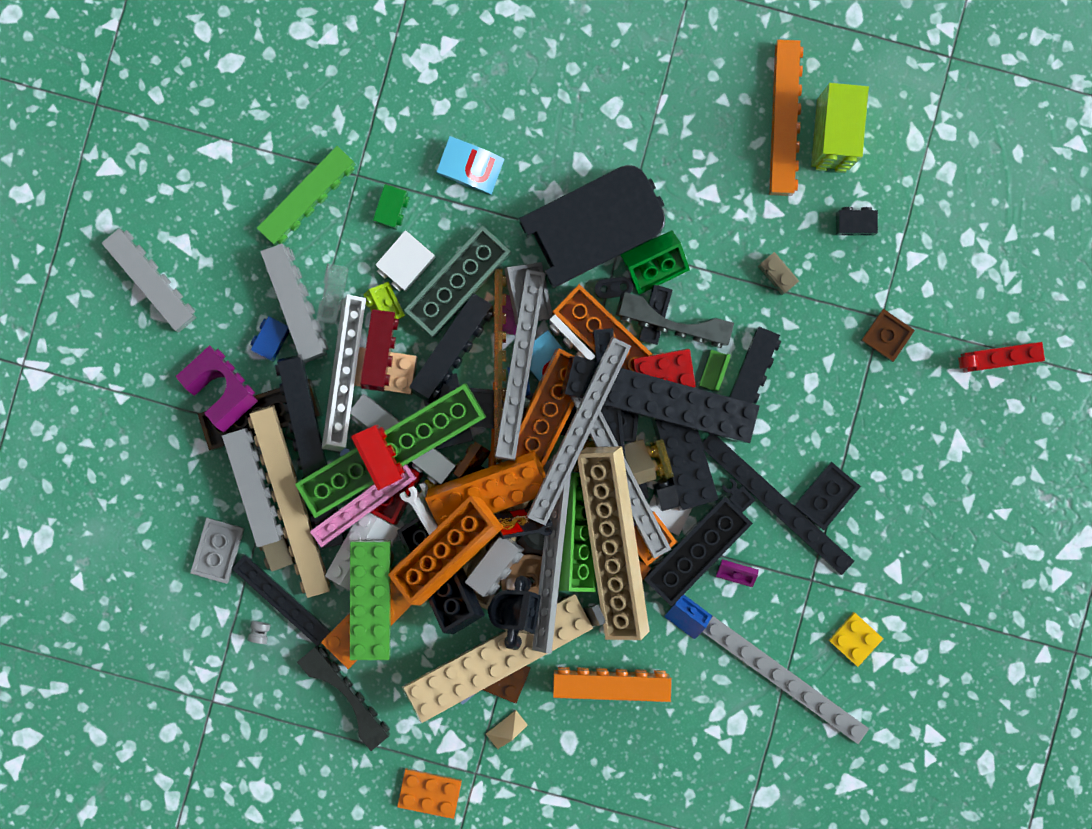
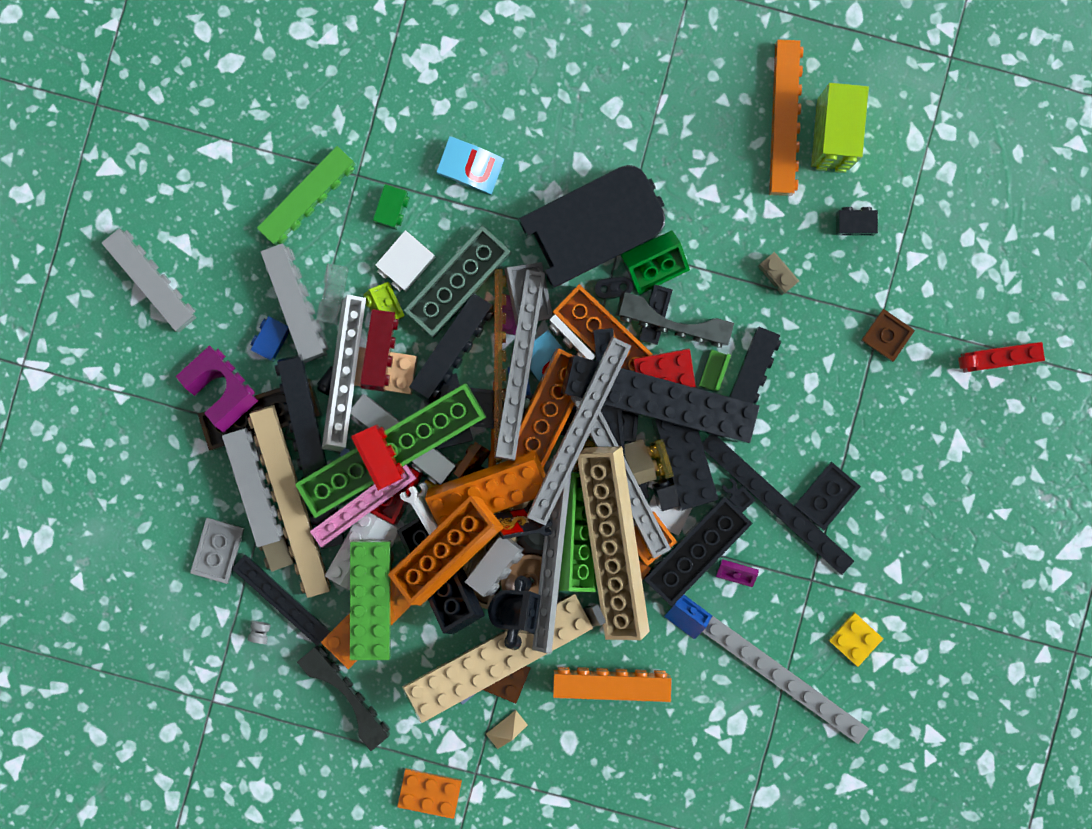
(325, 382): none -> black cone

